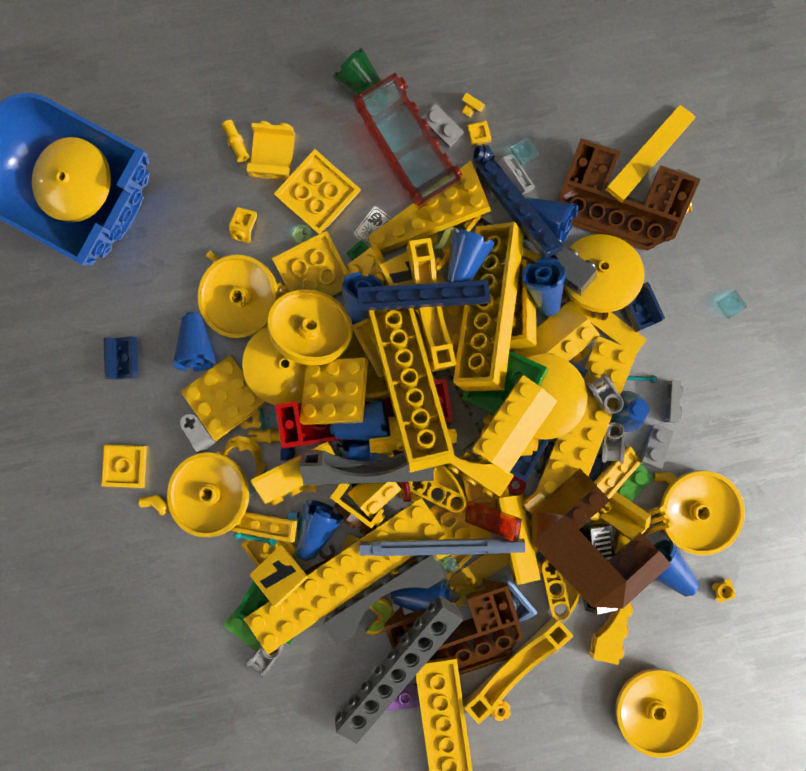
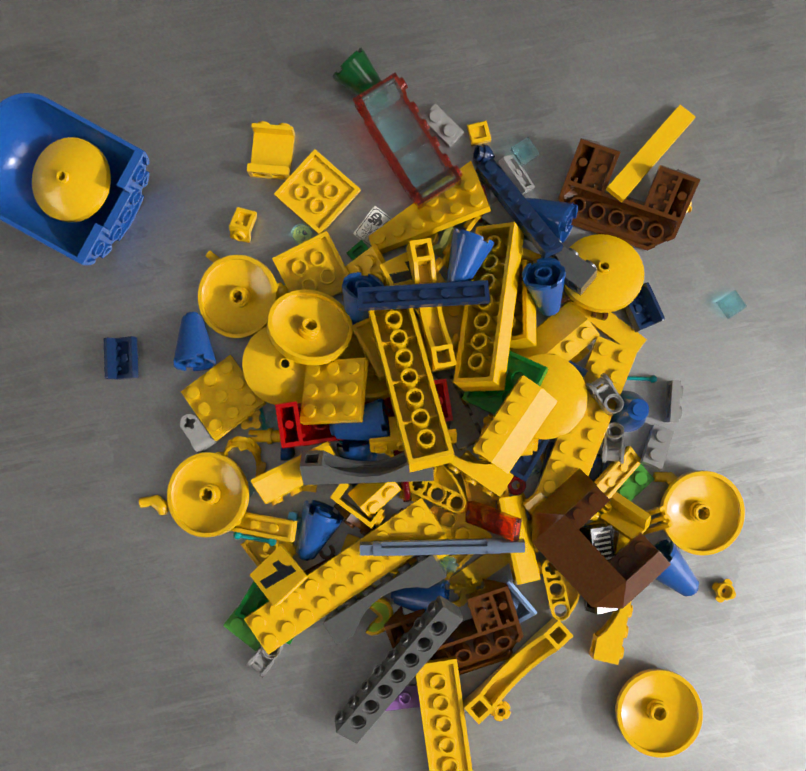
(124, 466): yellow tile -> none
(235, 141): yellow pin -> none
(472, 104): yellow tile -> none

